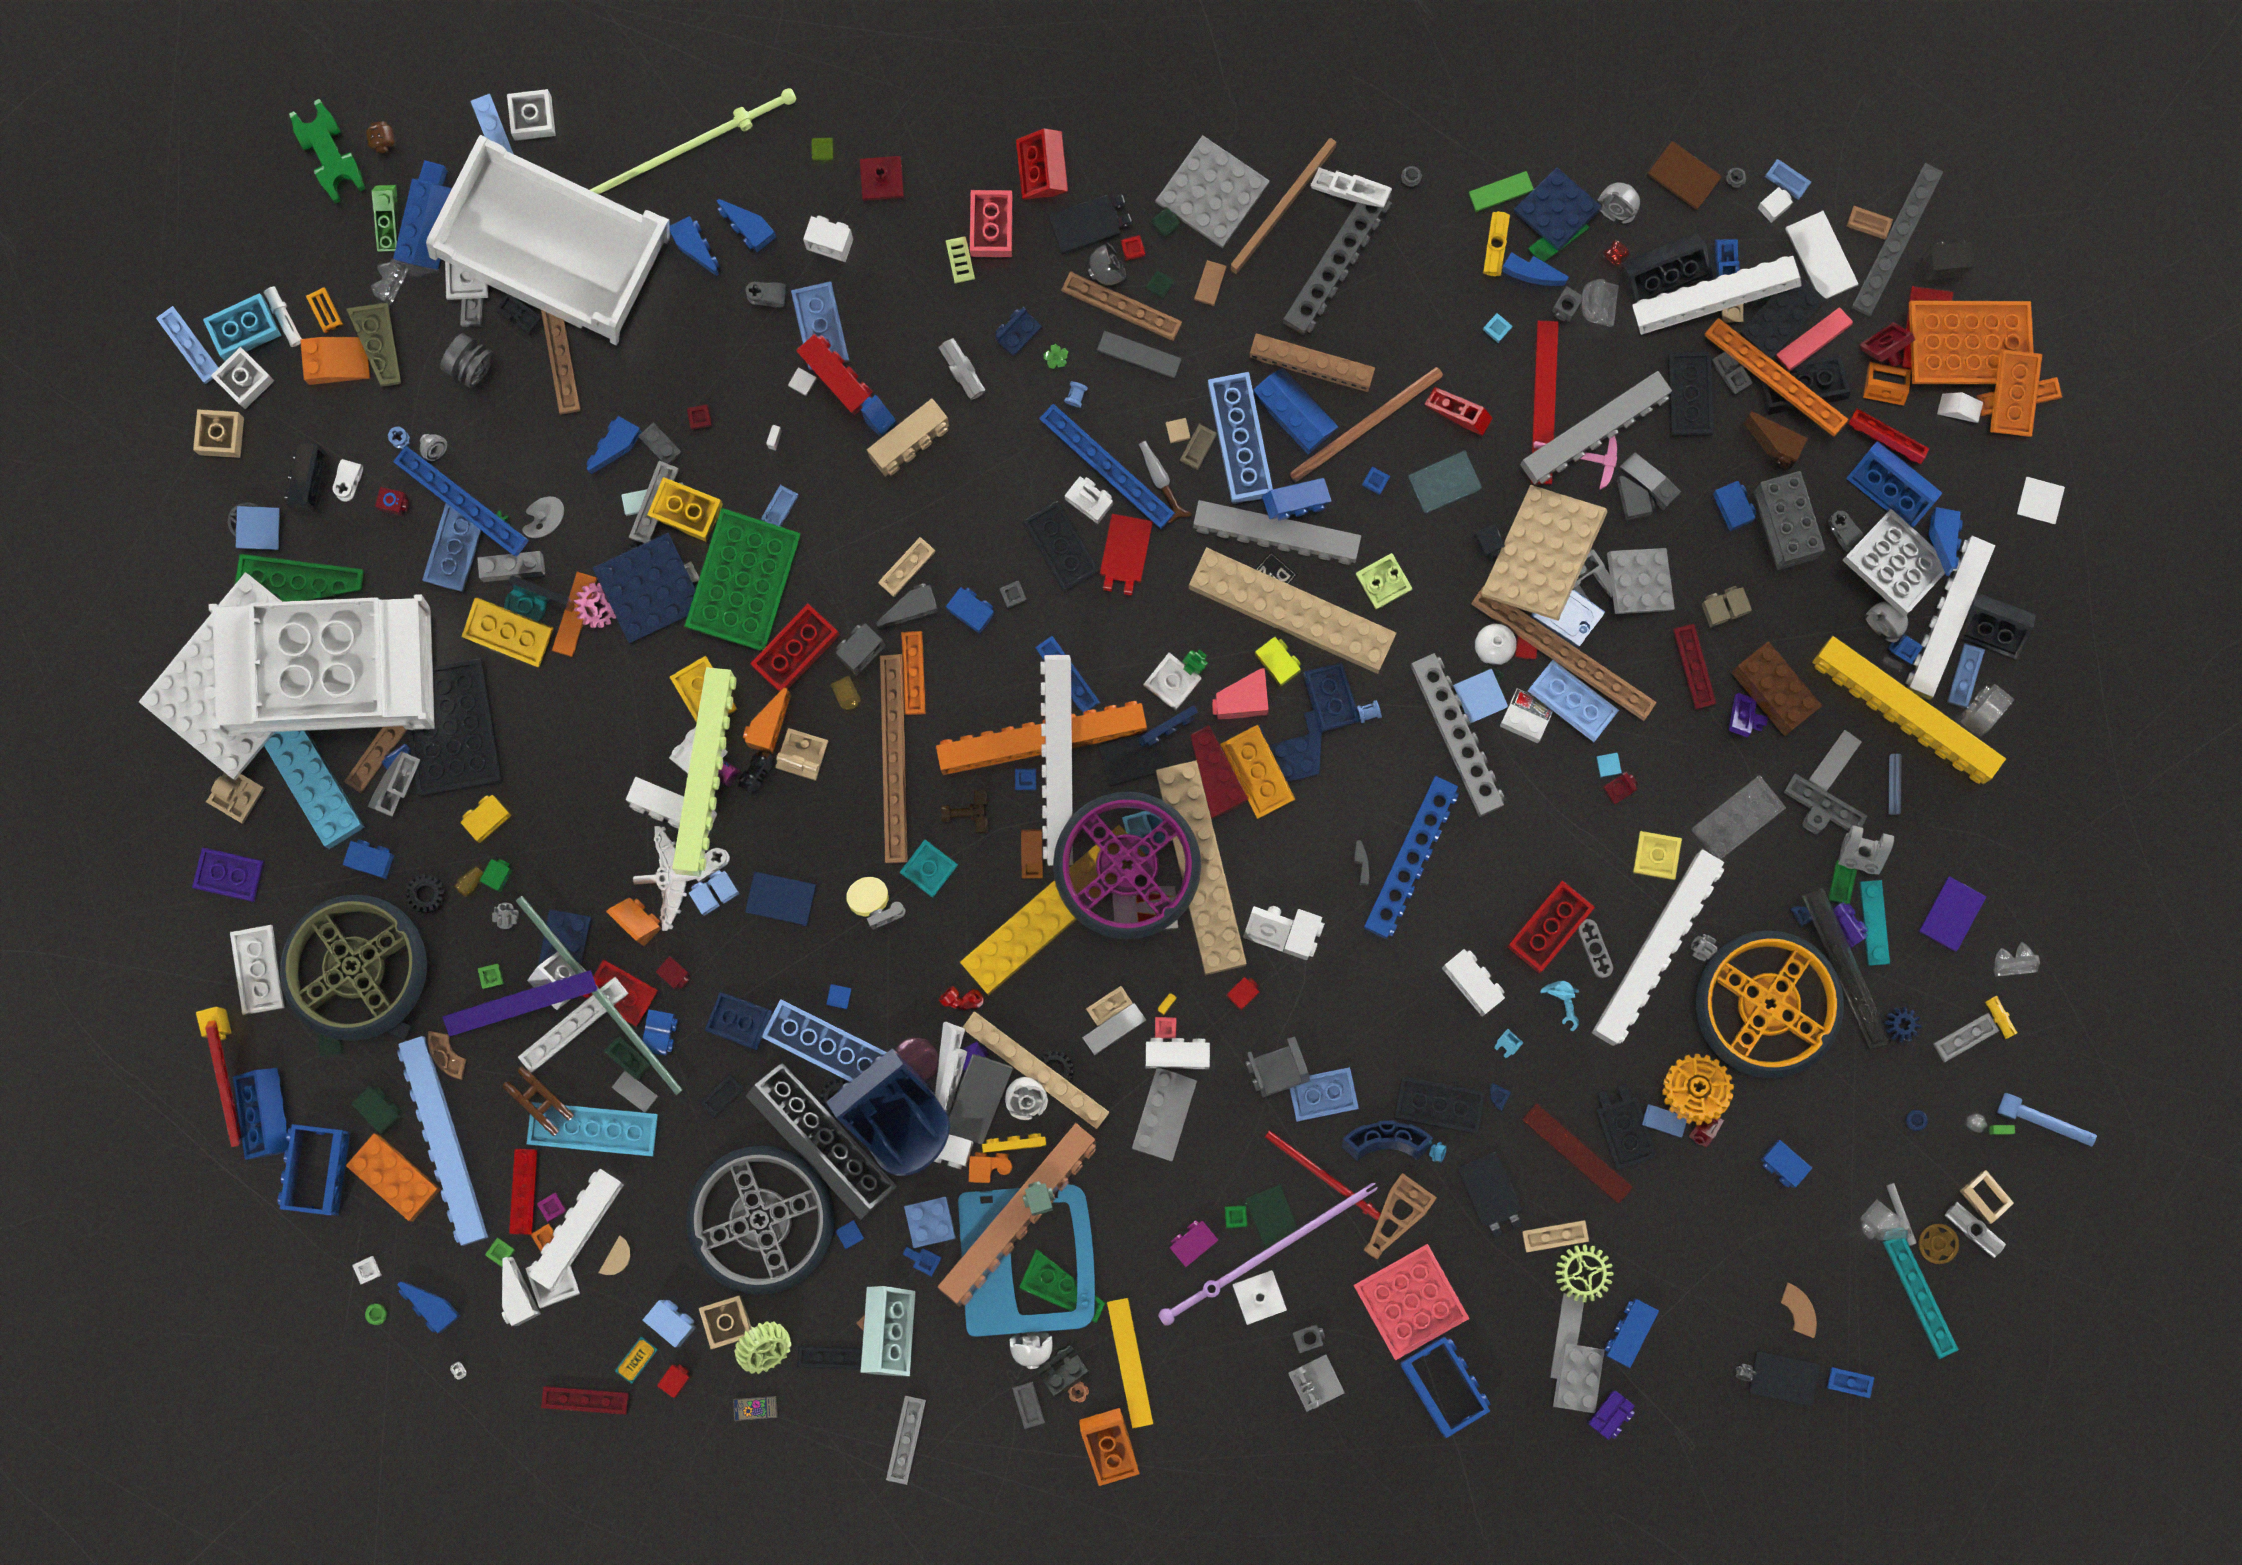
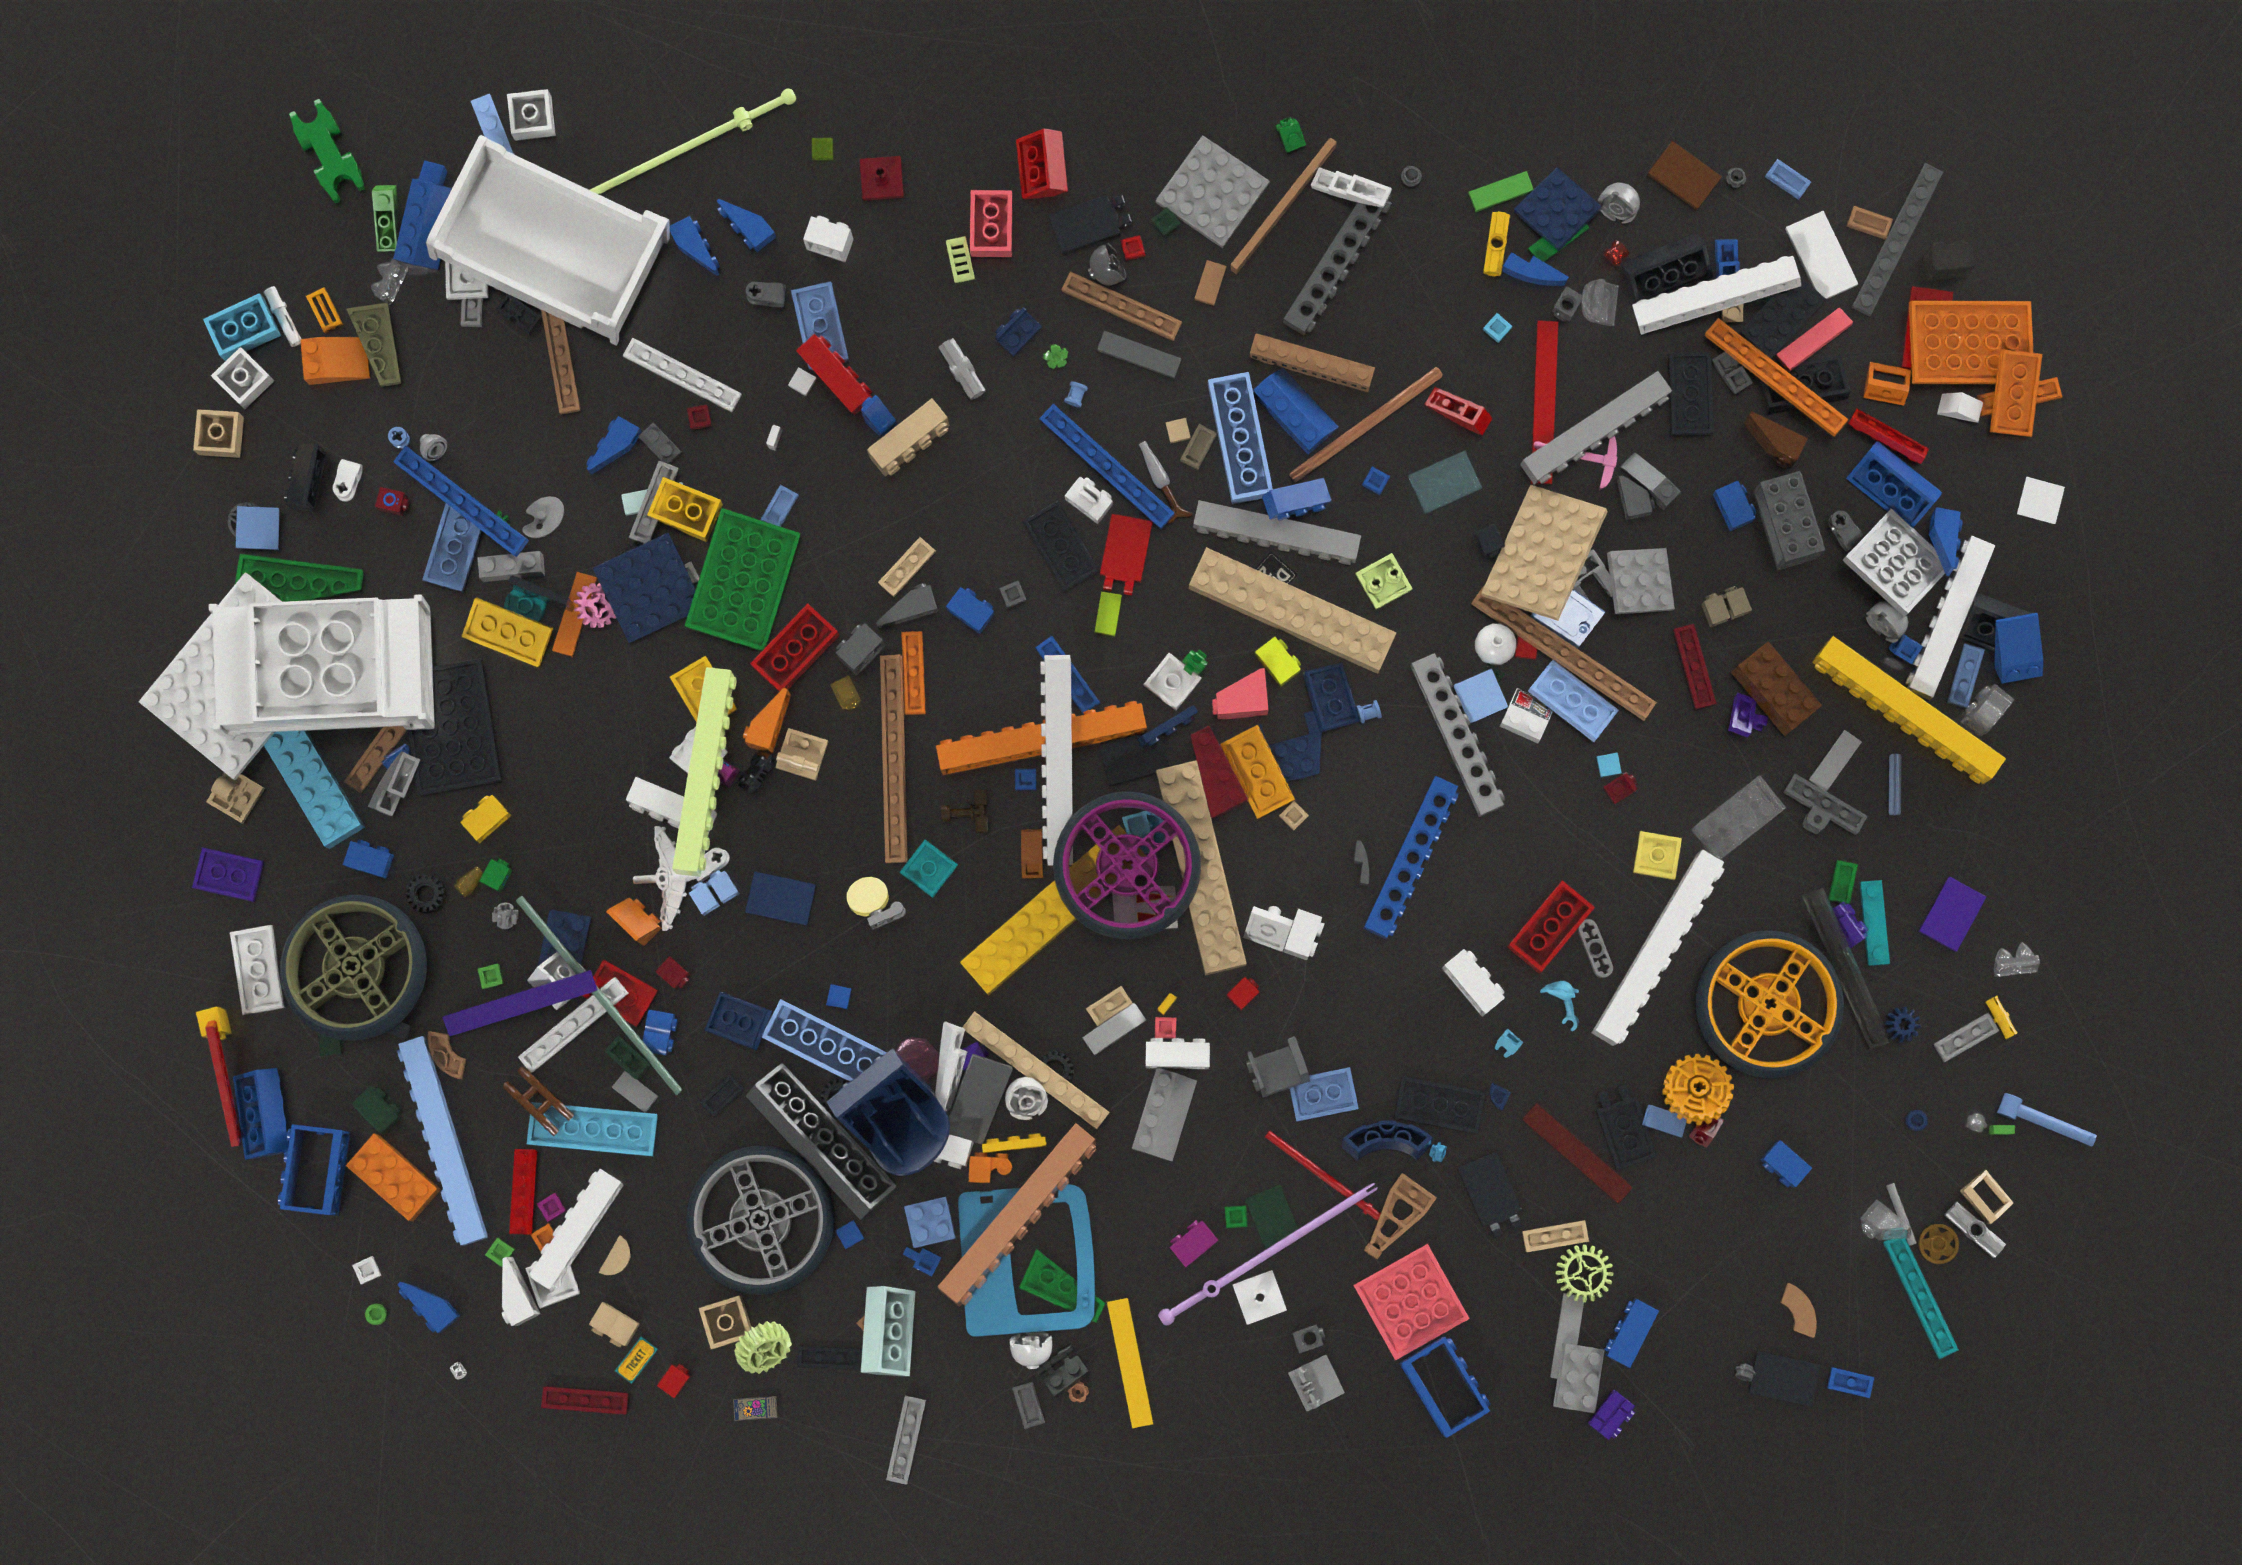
(188, 344): light blue plate -> none
(380, 137): reddish brown head -> none
(467, 360): flat silver wheel -> none
(614, 1324): none -> tan brick
(669, 1322): light blue brick -> none
(682, 375): none -> white tile
(970, 1000): red arm -> none
(1038, 1198): sand green brick -> none
(1108, 613): none -> lime tile
(1109, 1446): orange slope -> none
(1160, 284): clear green tile -> none
(1291, 134): none -> green bracket
(1293, 815): none -> tan tile
(1704, 947): light grey gear -> none
(1775, 204): white brick -> none
(1801, 915): dark blue tile -> none
(1874, 851): light grey brick -> none
(1888, 344): dark red tile -> none
(2018, 648): none -> blue slope

